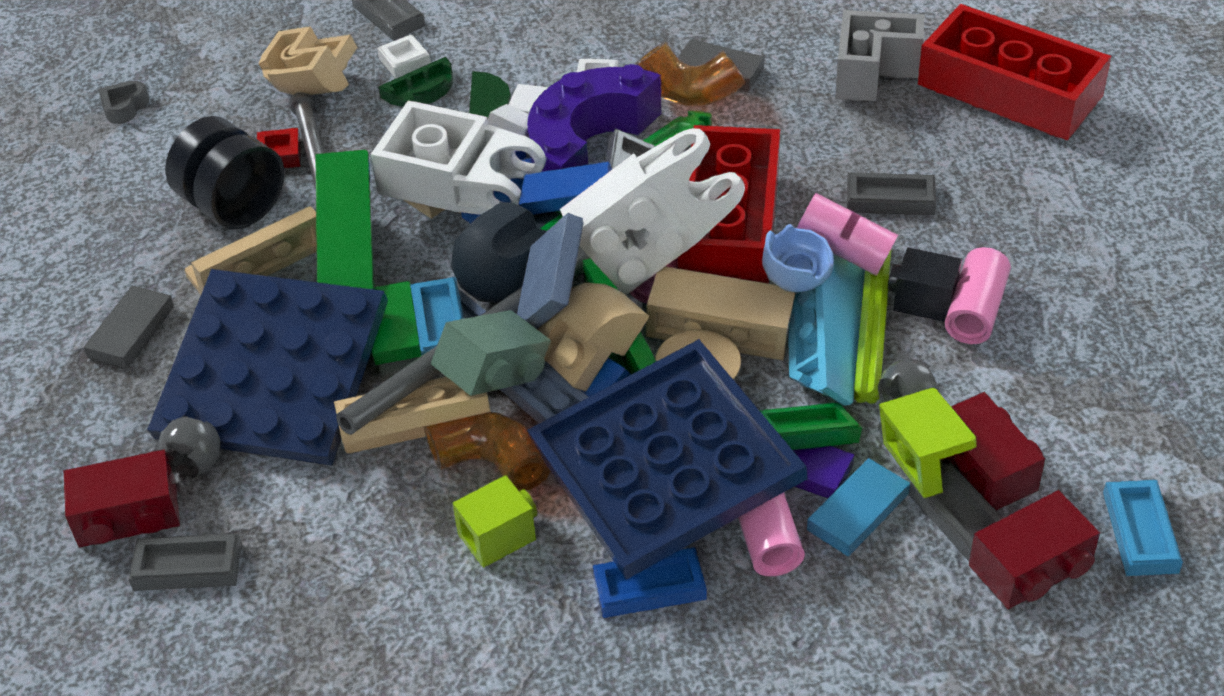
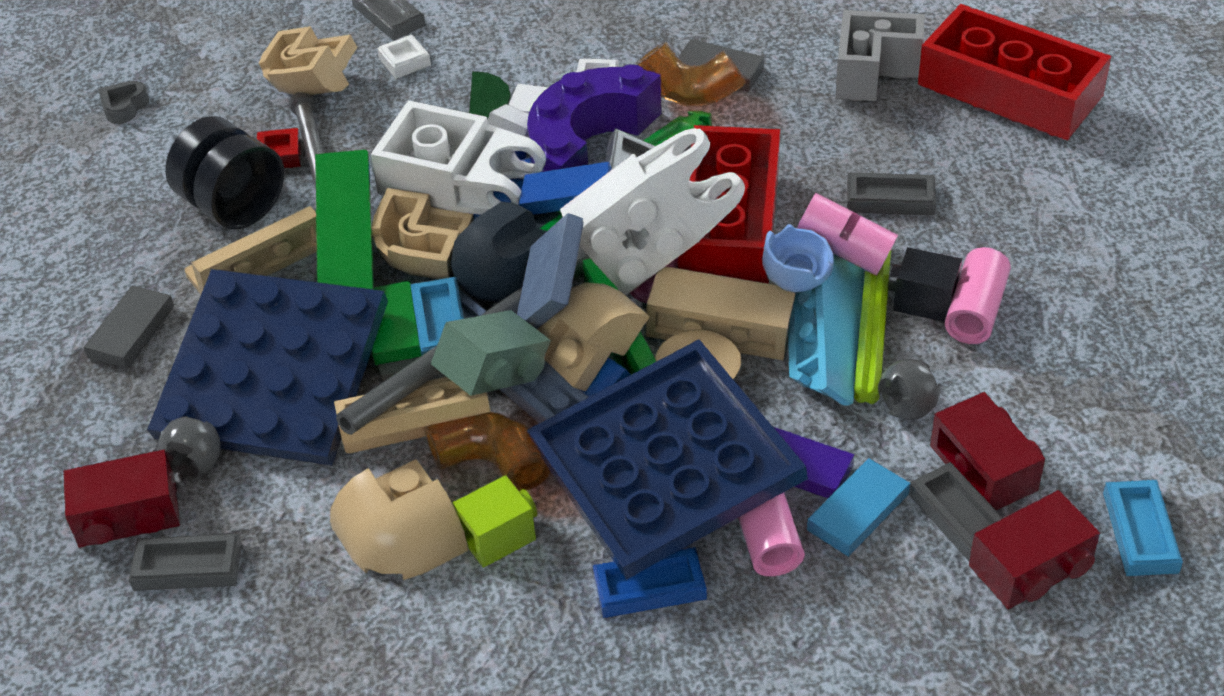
(397, 522): none -> tan brick
(415, 235): none -> tan brick
(421, 85): dark green tile -> none
(814, 425): green tile -> none
(921, 432): lime panel -> none

